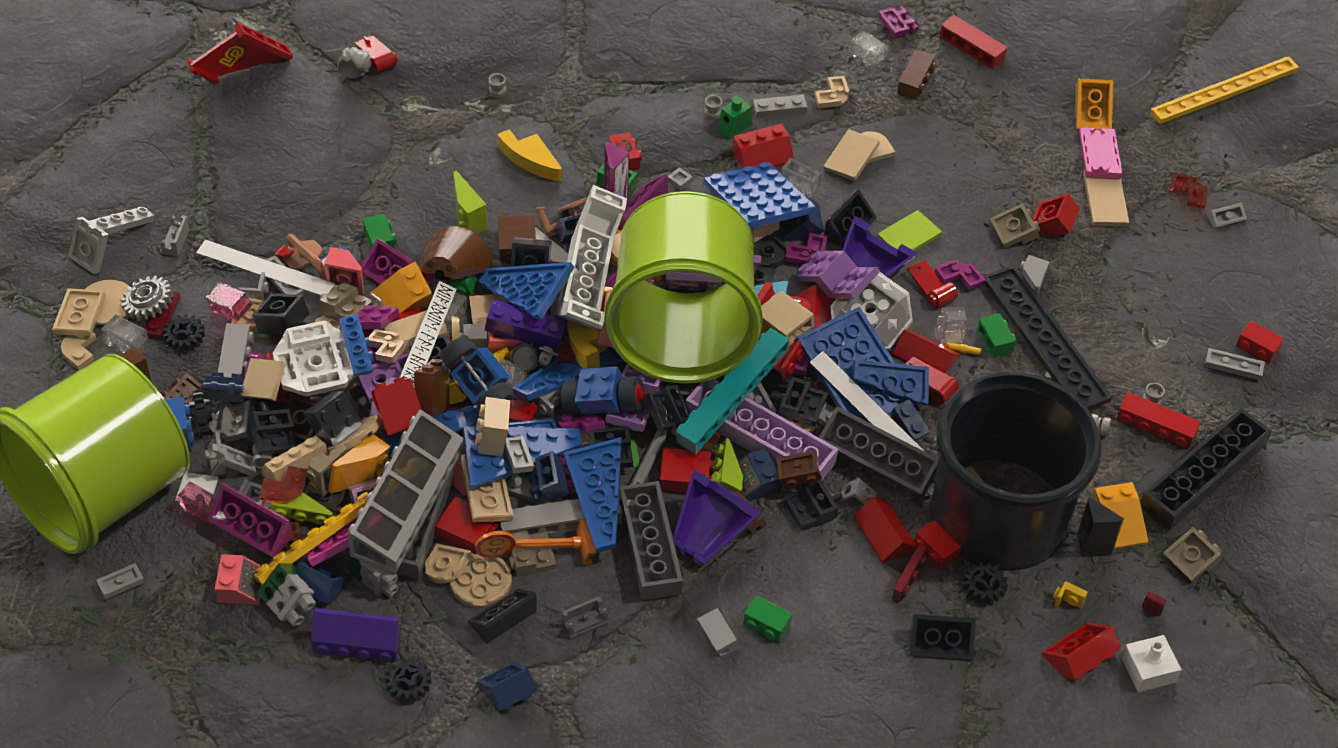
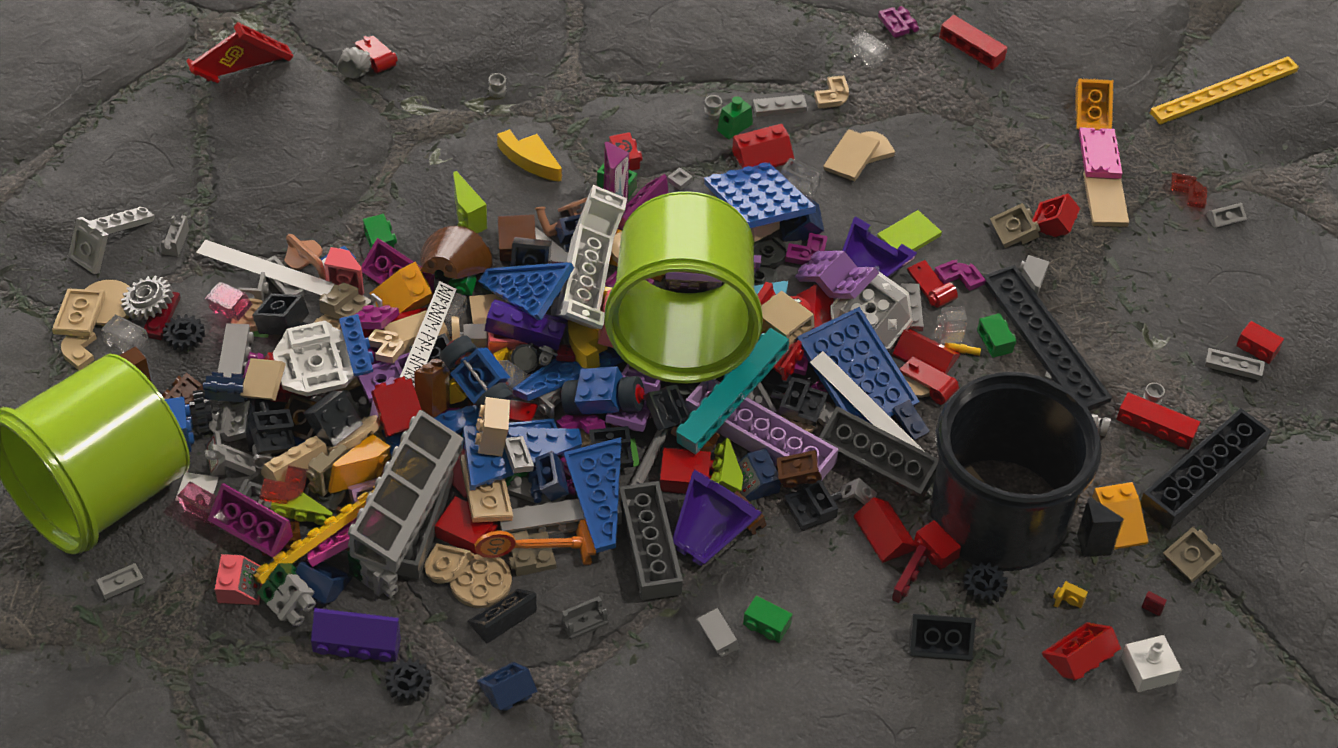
(284, 253): red piece -> none
(839, 223): black slope -> none
(898, 379): blue wing -> none
(916, 74): reddish brown brick -> none
(916, 308): none -> light grey plate

